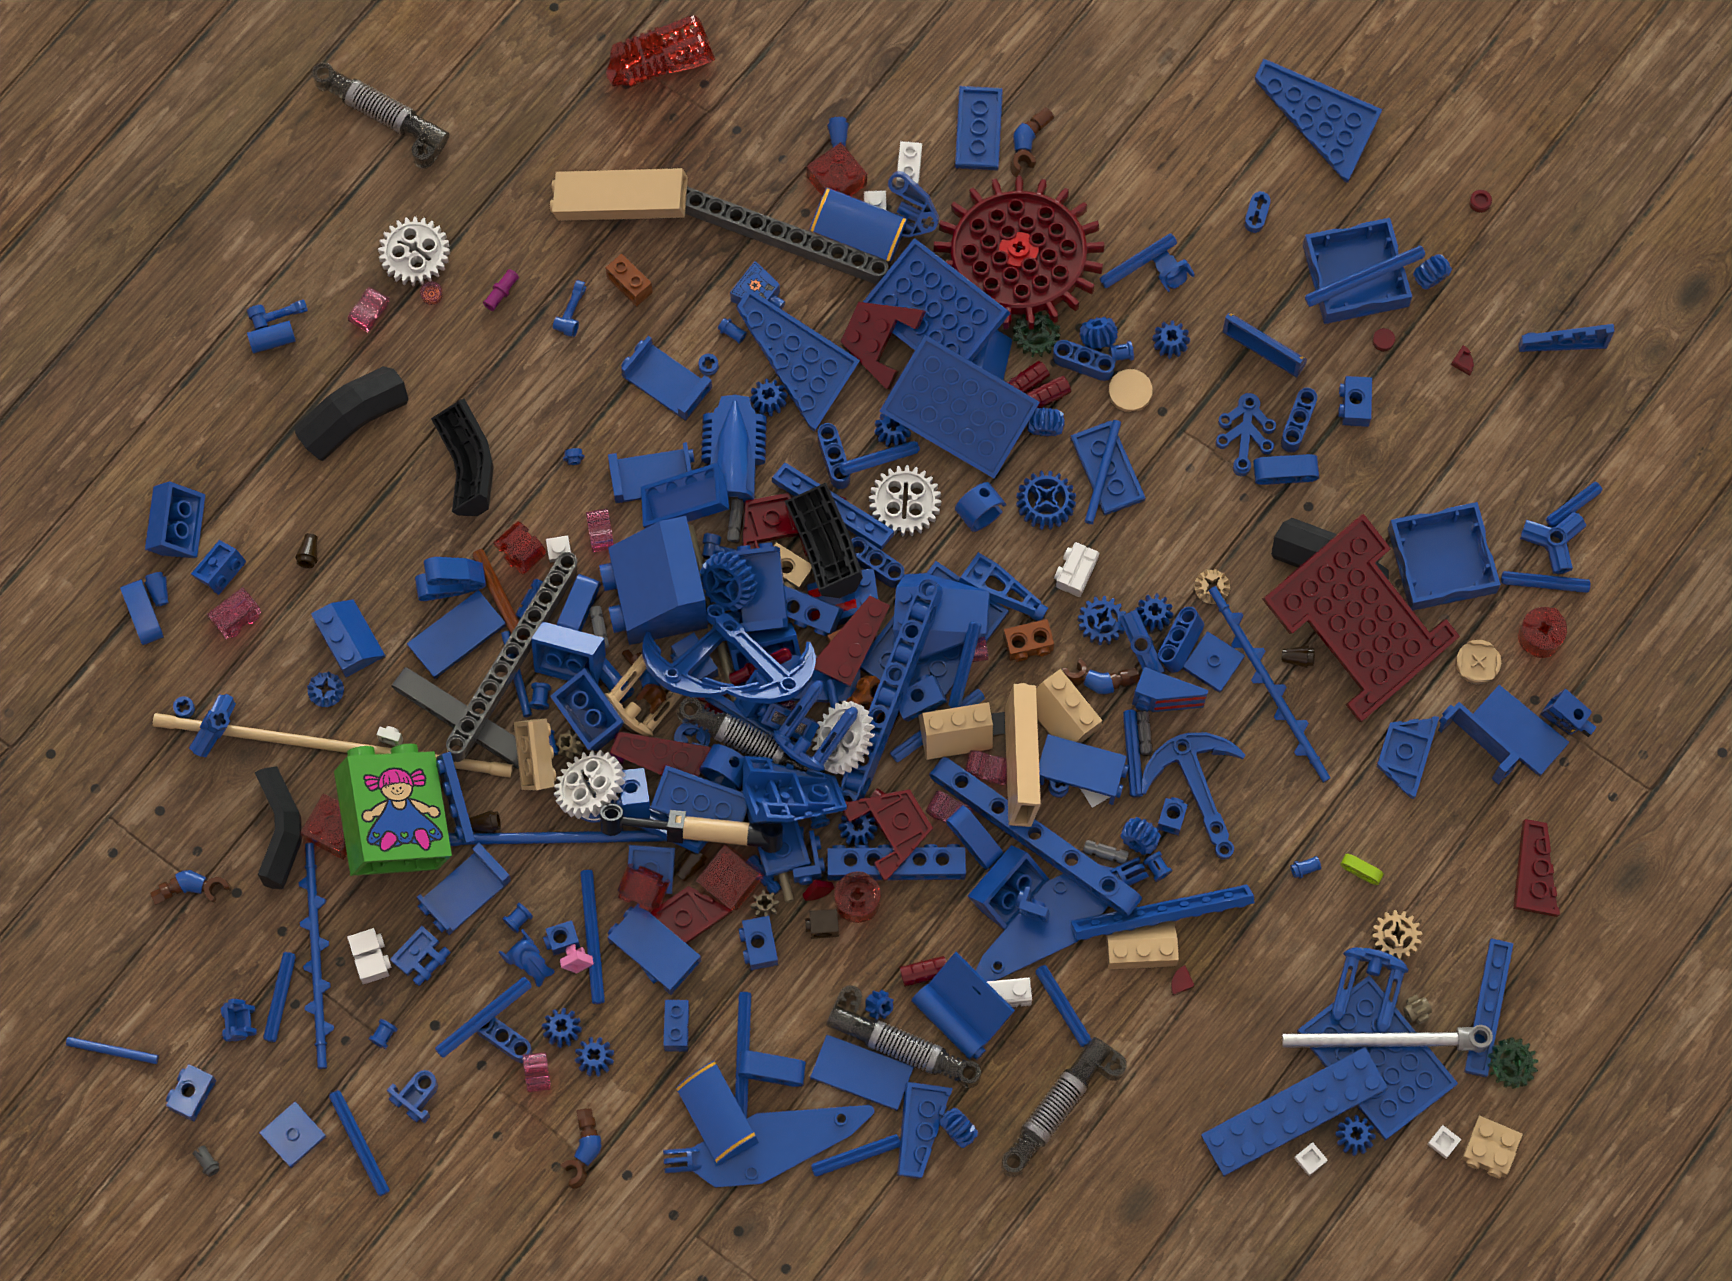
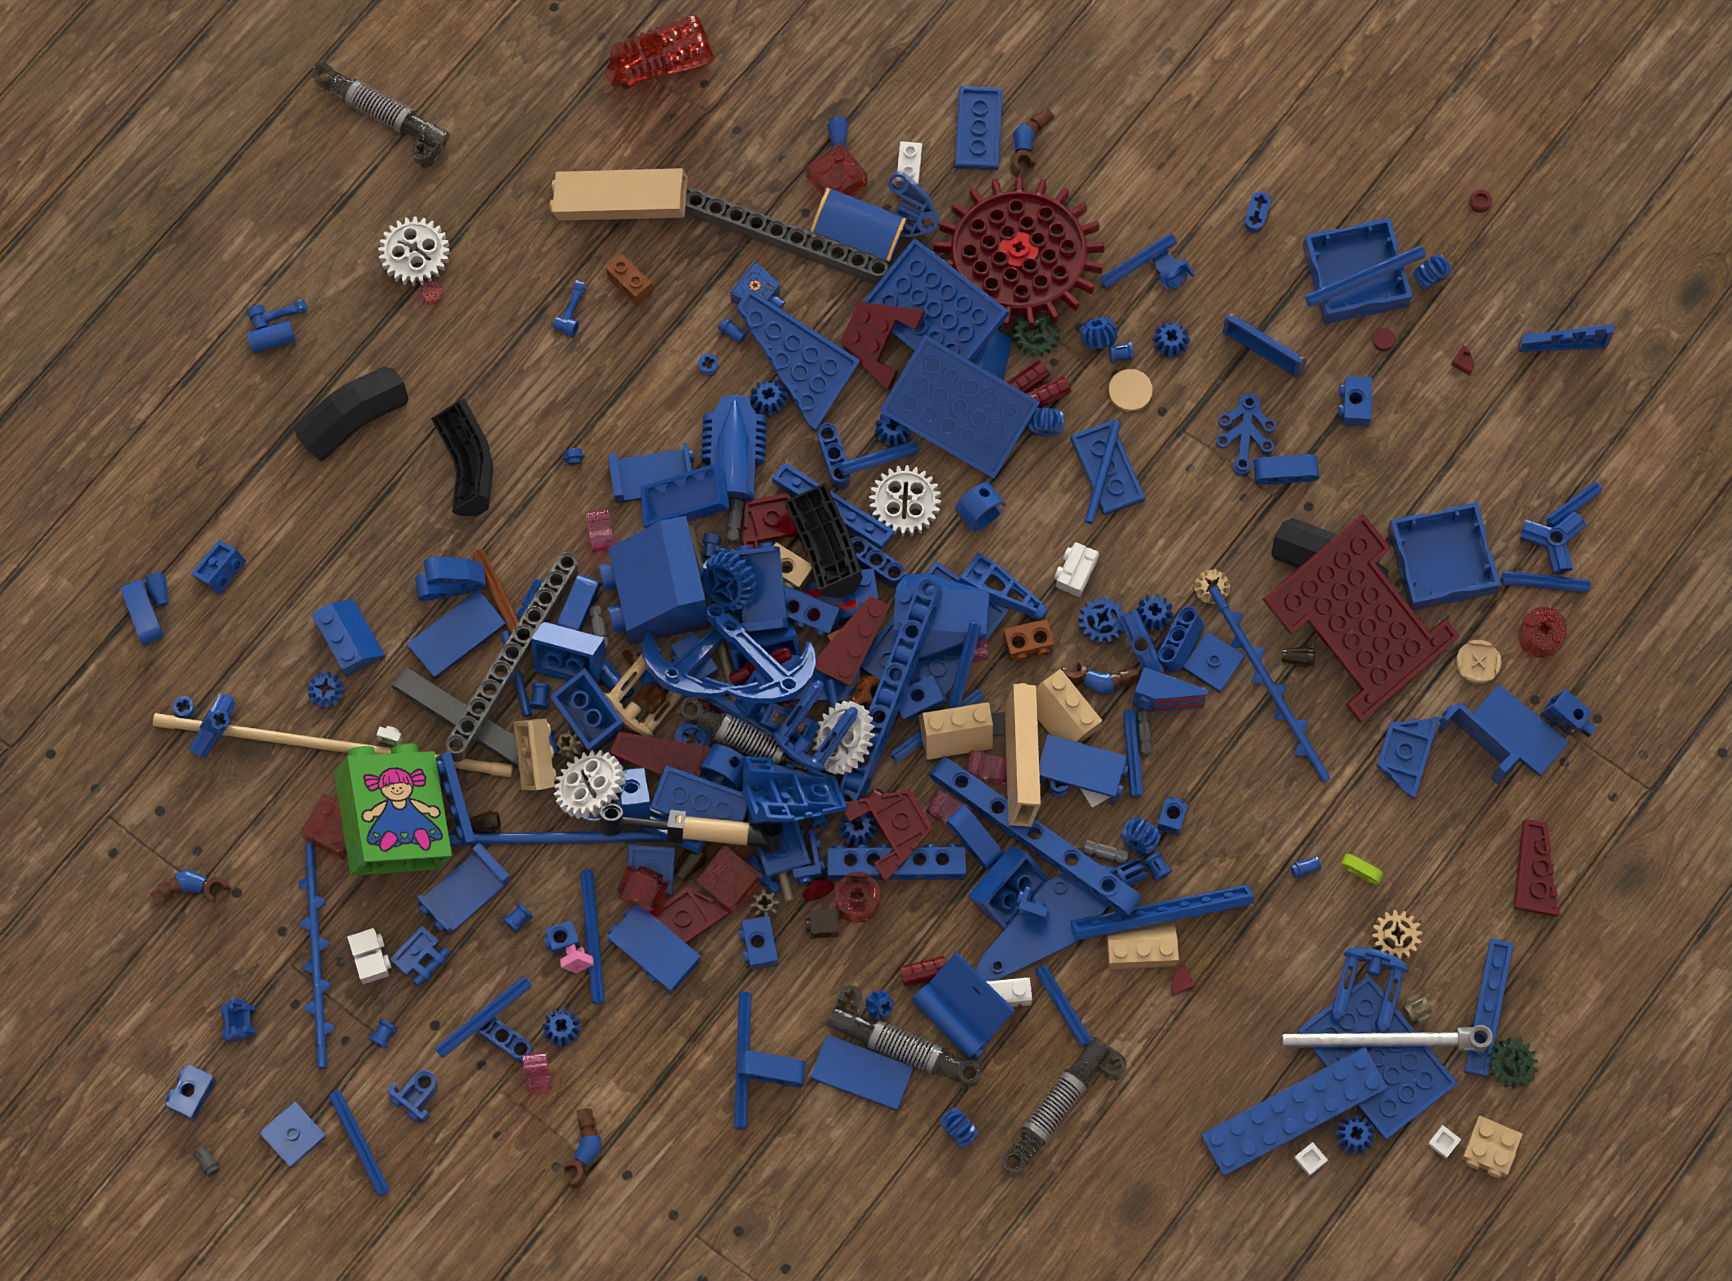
(112, 1050): blue bar -> none
(175, 521): blue slope -> none
(234, 614): clear pink brick -> none
(279, 997): blue axle -> none
(287, 835): black piece -> none
(307, 553): dark brown cone -> none
(368, 309): clear pink axle -> none
(500, 290): magenta pin -> none
(520, 547): clear red brick -> none
(526, 957): blue hair -> none
(557, 546): white plate -> none
(595, 1048): blue gear -> none
(665, 379): blue panel -> none
(676, 1025): blue brick -> none
(716, 1113): blue slope -> none
(783, 1143): blue wing -> none
(855, 1155): blue axle -> none
(876, 198): white plate -> none
(920, 1122): blue wing -> none
(1035, 486): blue gear -> none
(1078, 351): blue beam -> none
(1190, 766): blue piece -> none
(1300, 410): blue beam -> none
(1326, 117): blue wing -> none

